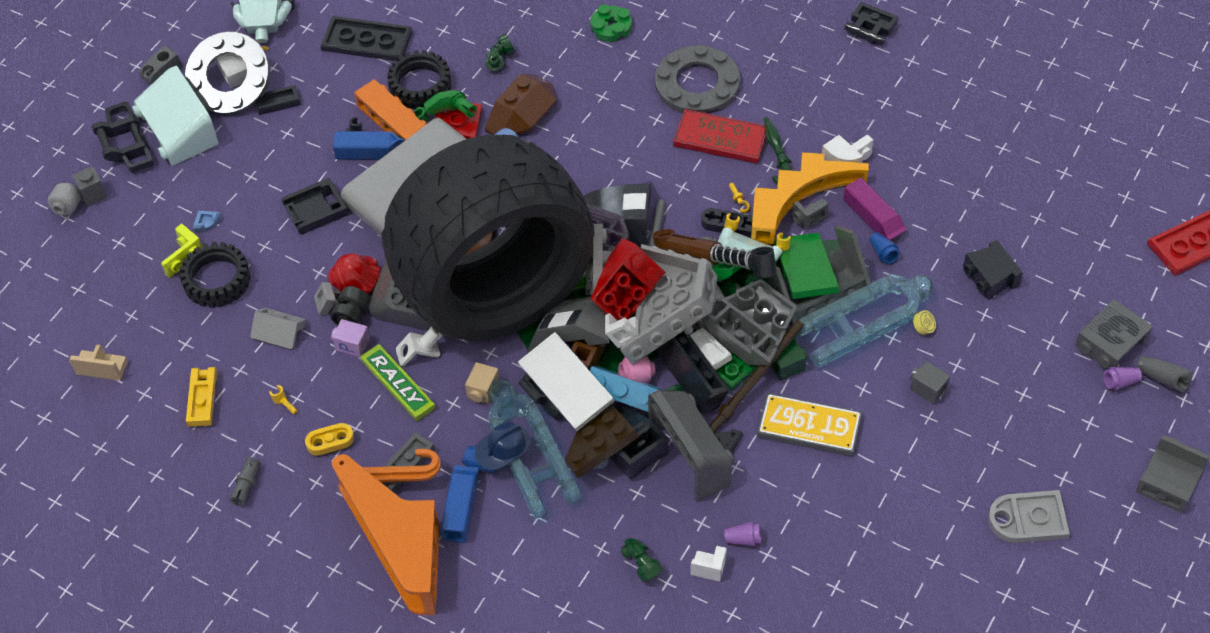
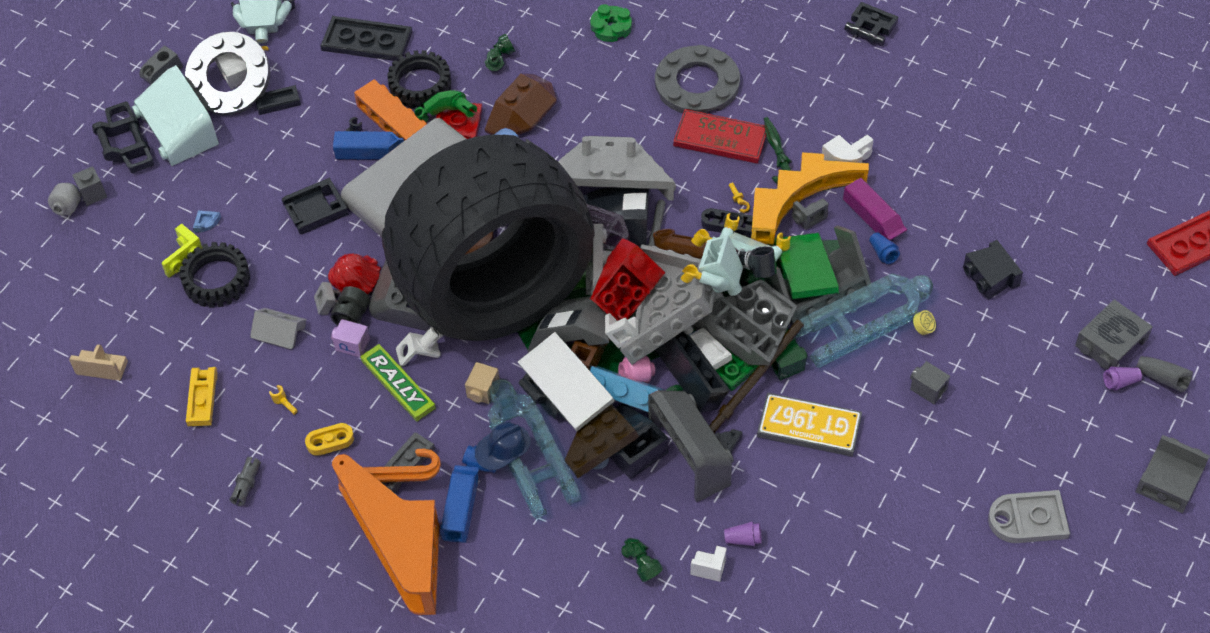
(615, 163): none -> light grey piece
(719, 264): none -> light aqua torso

